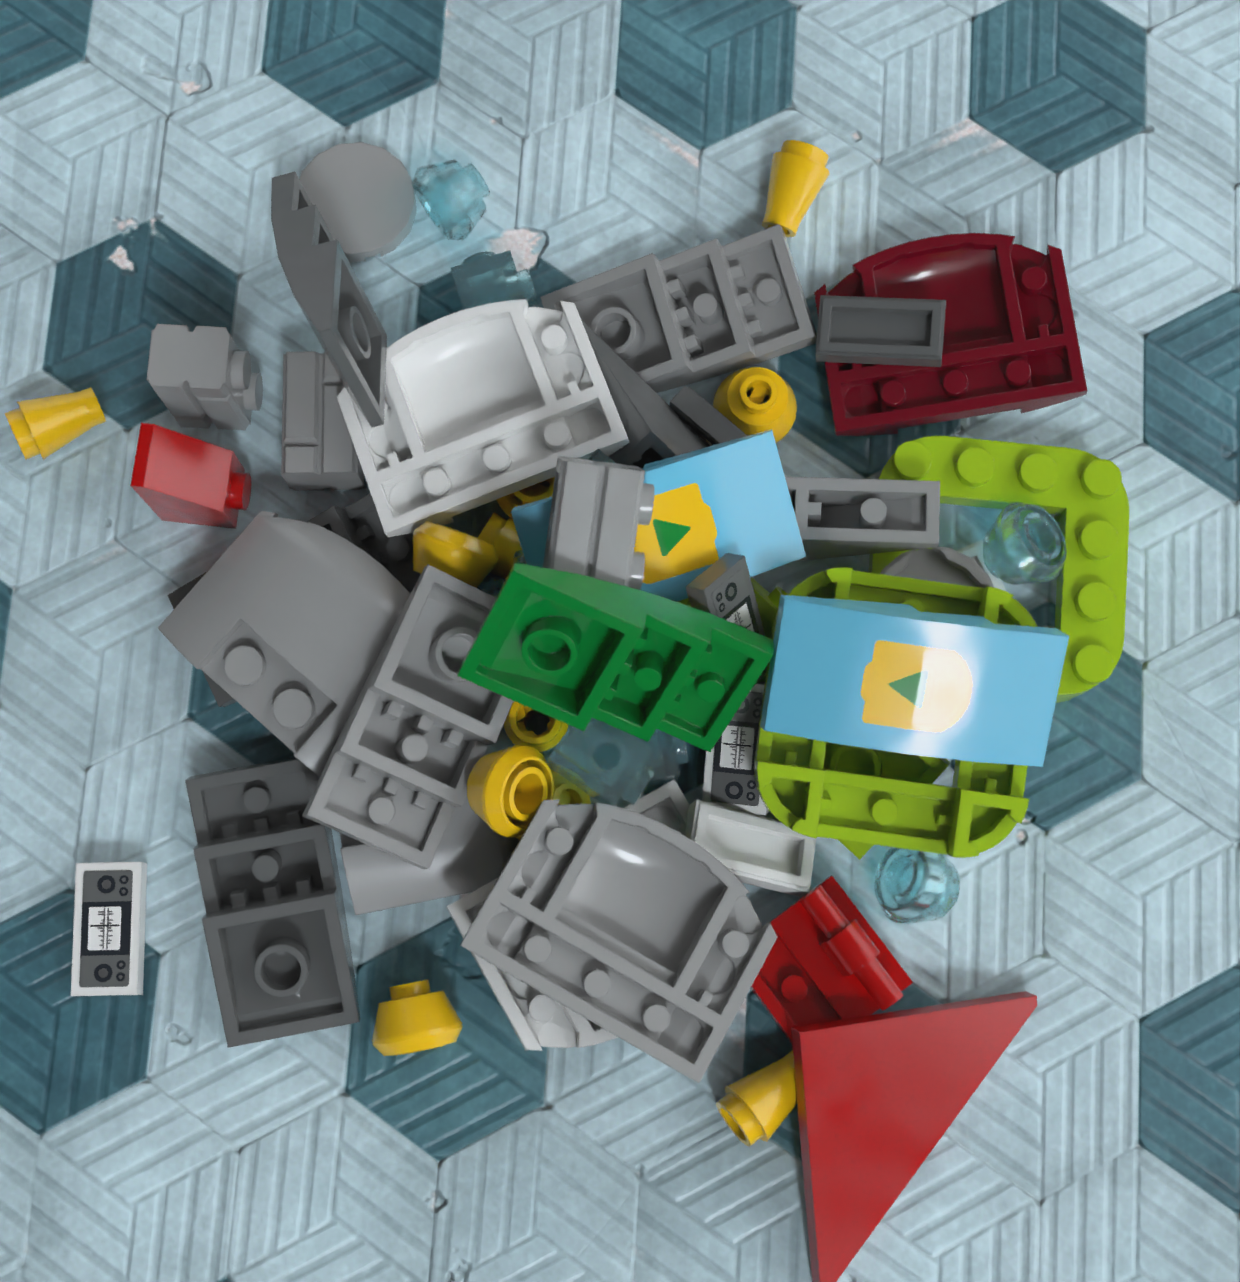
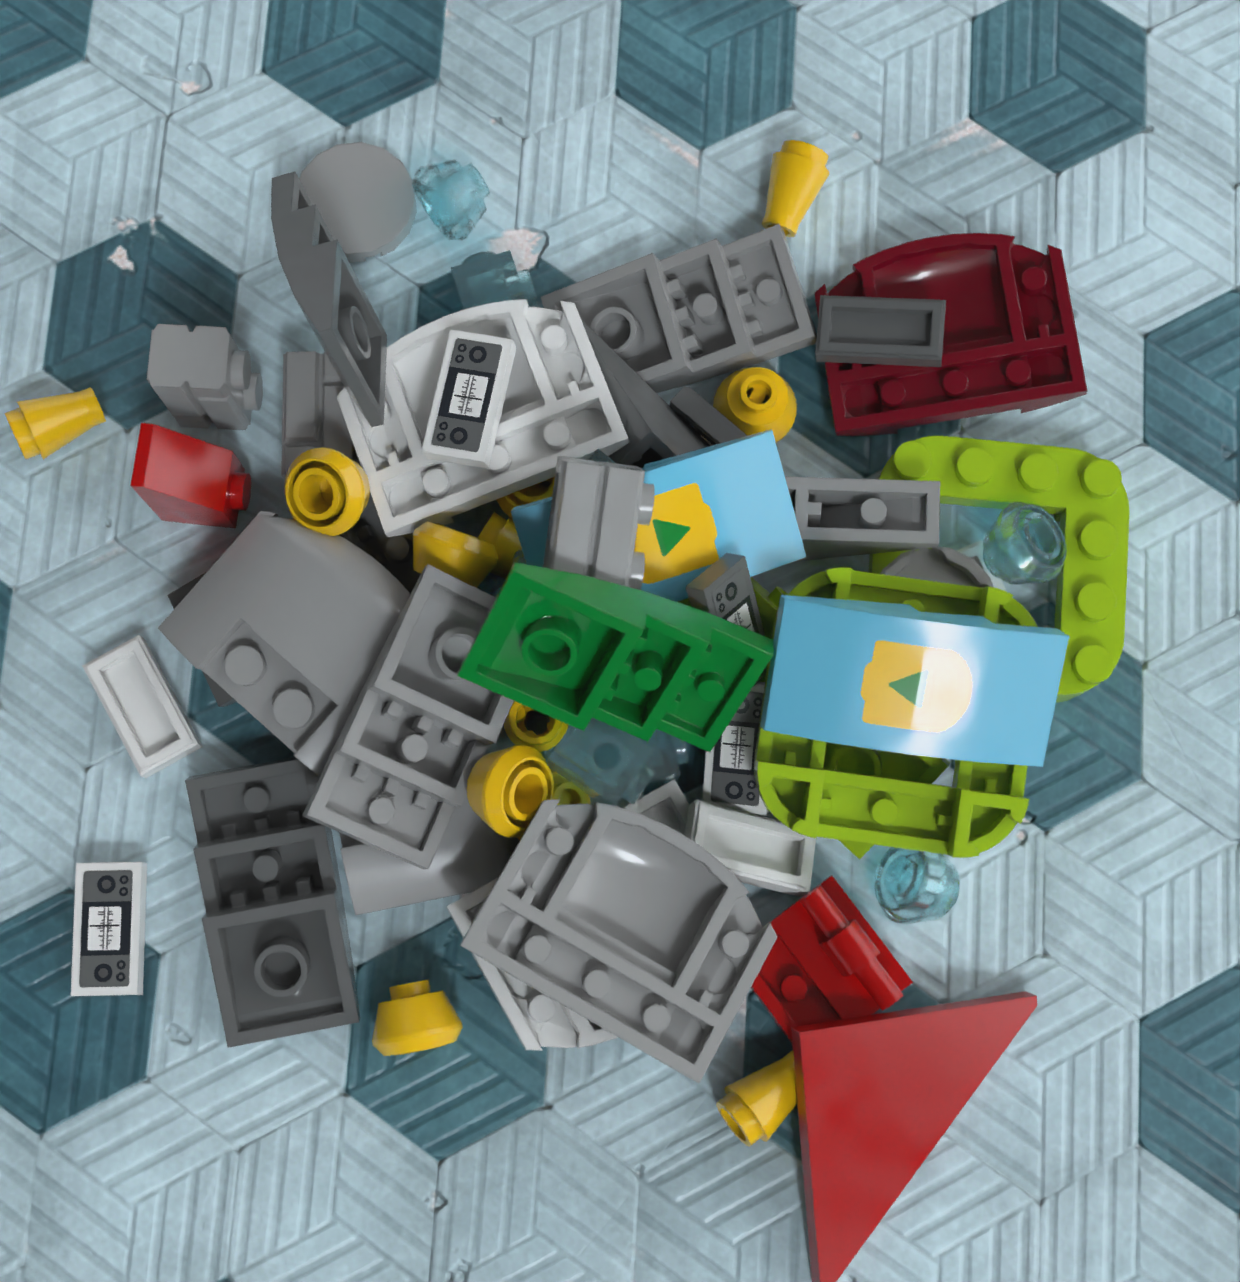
(142, 706): none -> white tile
(326, 491): none -> yellow cone
(469, 399): none -> tile

